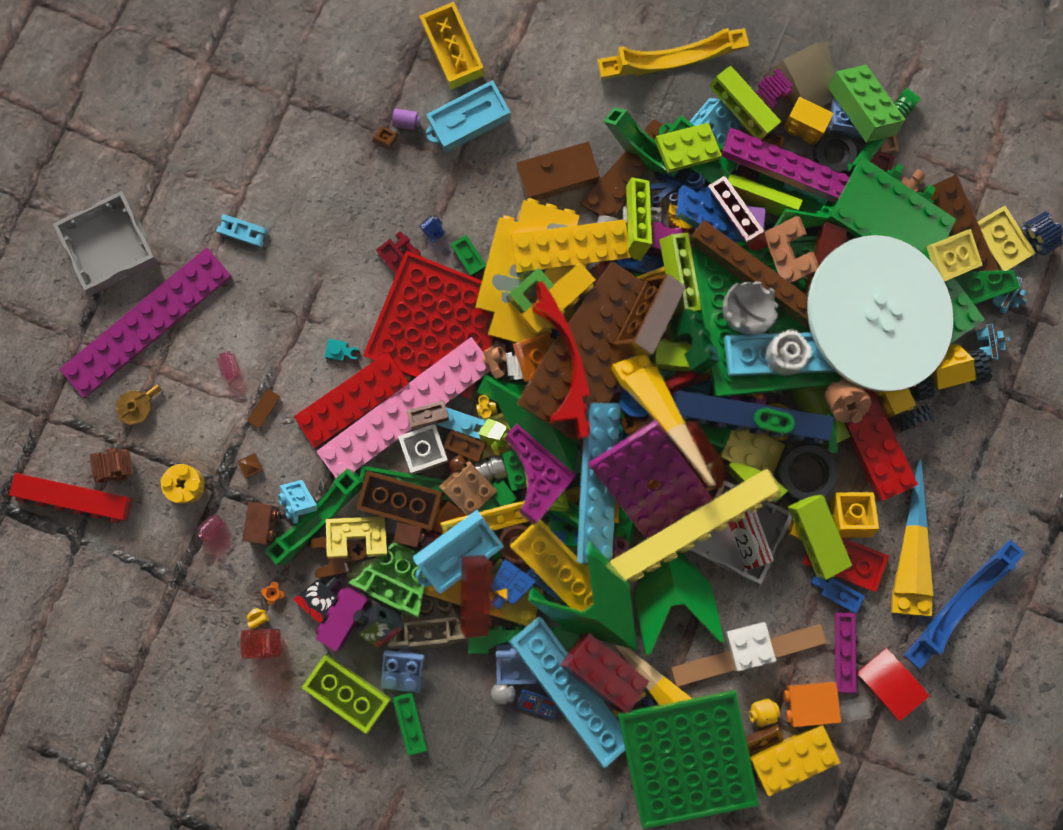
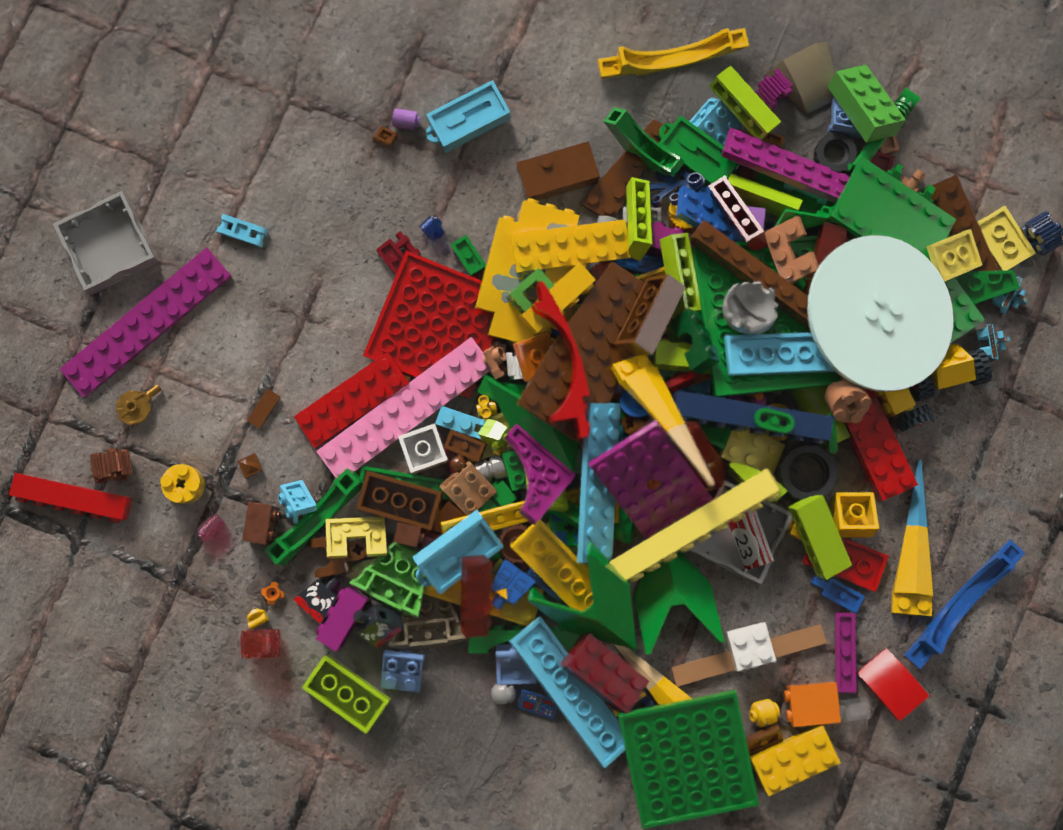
(228, 365): clear pink brick -> none
(338, 350): teal plate -> none
(410, 723): green plate -> none
(427, 415): plate -> none
(452, 45): yellow brick -> none
(620, 546): clear pink brick -> none
(688, 147): lime plate -> none
(788, 353): white brick -> none
(808, 121): yellow brick -> none

